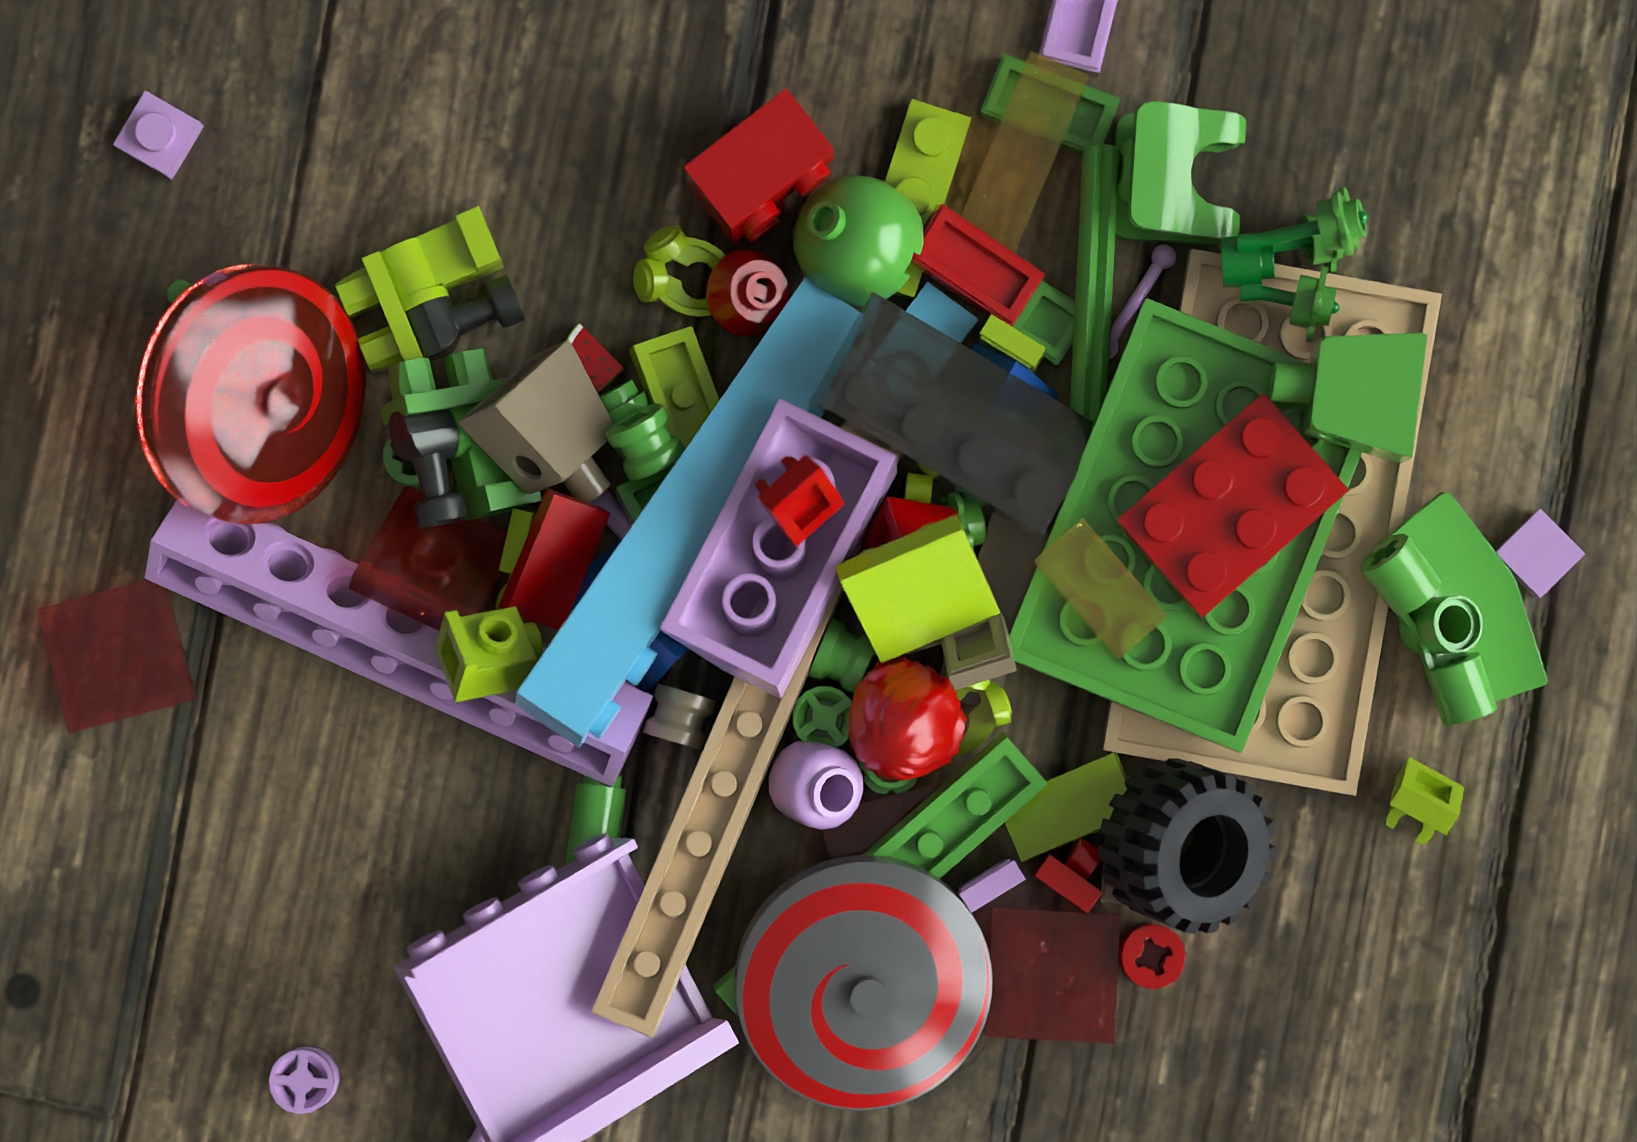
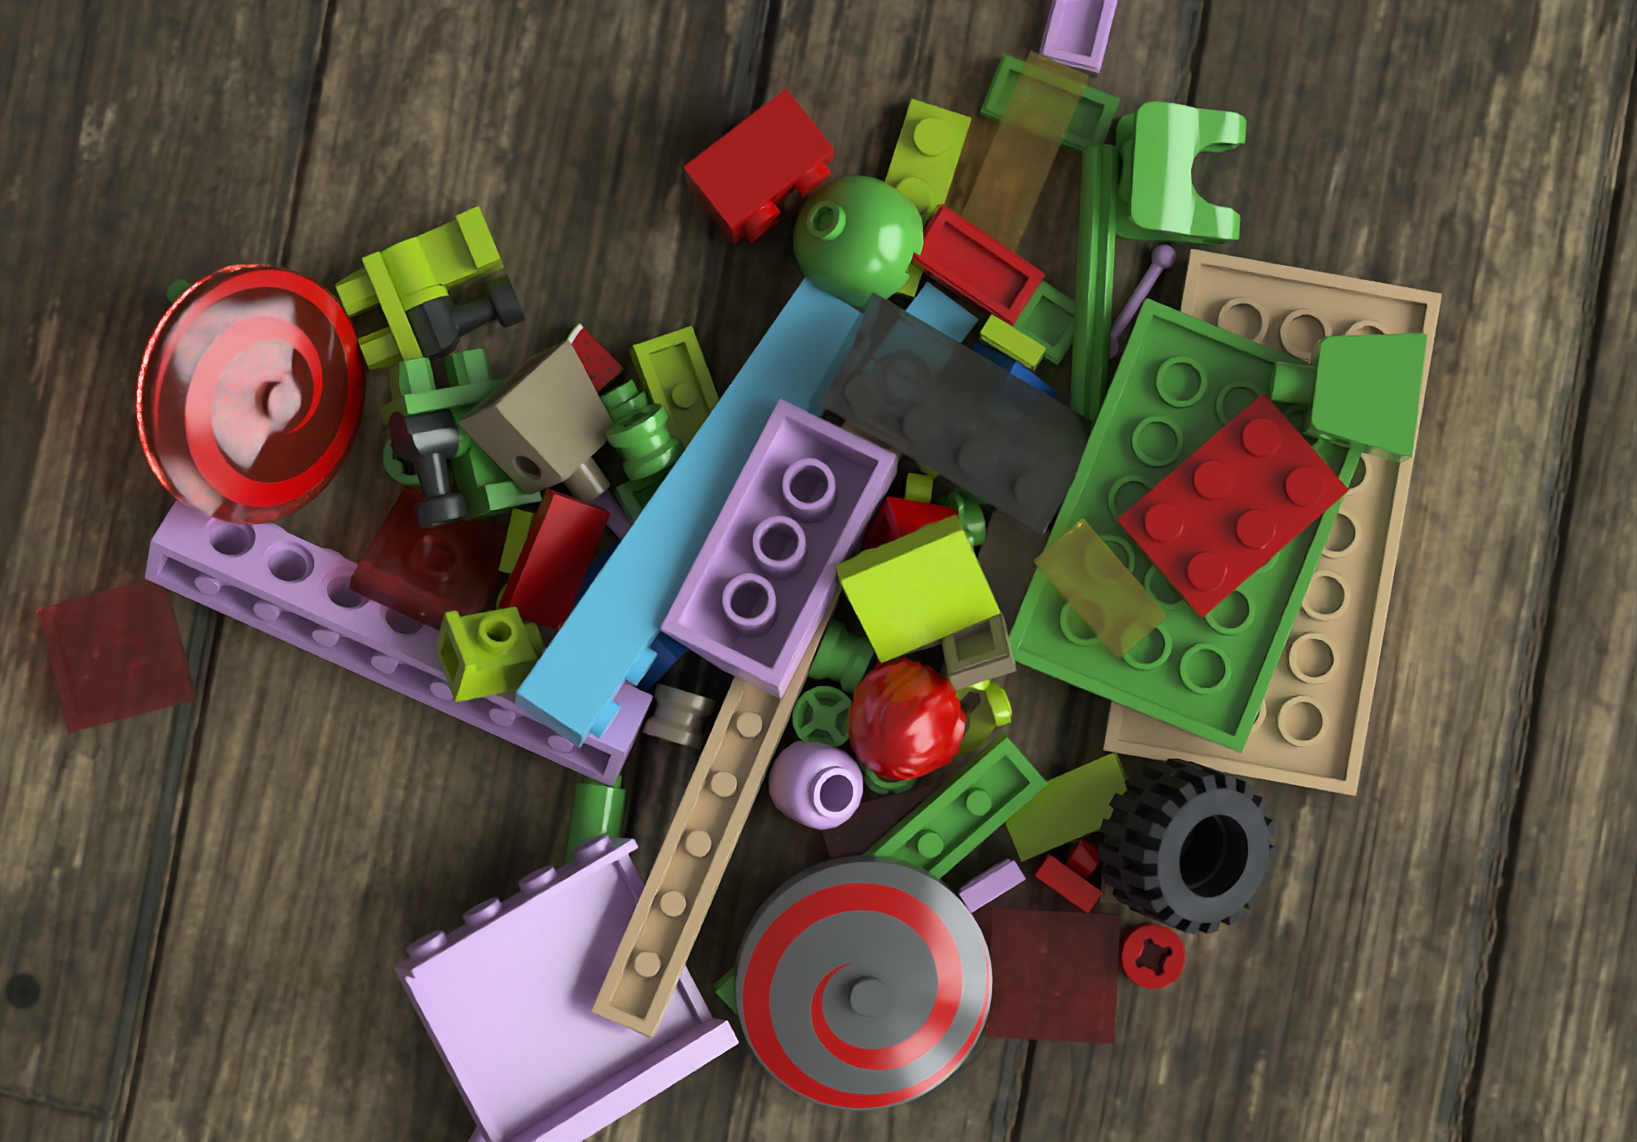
(158, 135): lavender plate -> none
(291, 1090): lavender wheel -> none
(651, 277): lime piece -> none
(738, 283): red cone -> none
(799, 498): red tile -> none
(1324, 240): plant -> none
(1425, 797): lime tile -> none
(1448, 570): bright green panel -> none
(1539, 553): lavender tile -> none

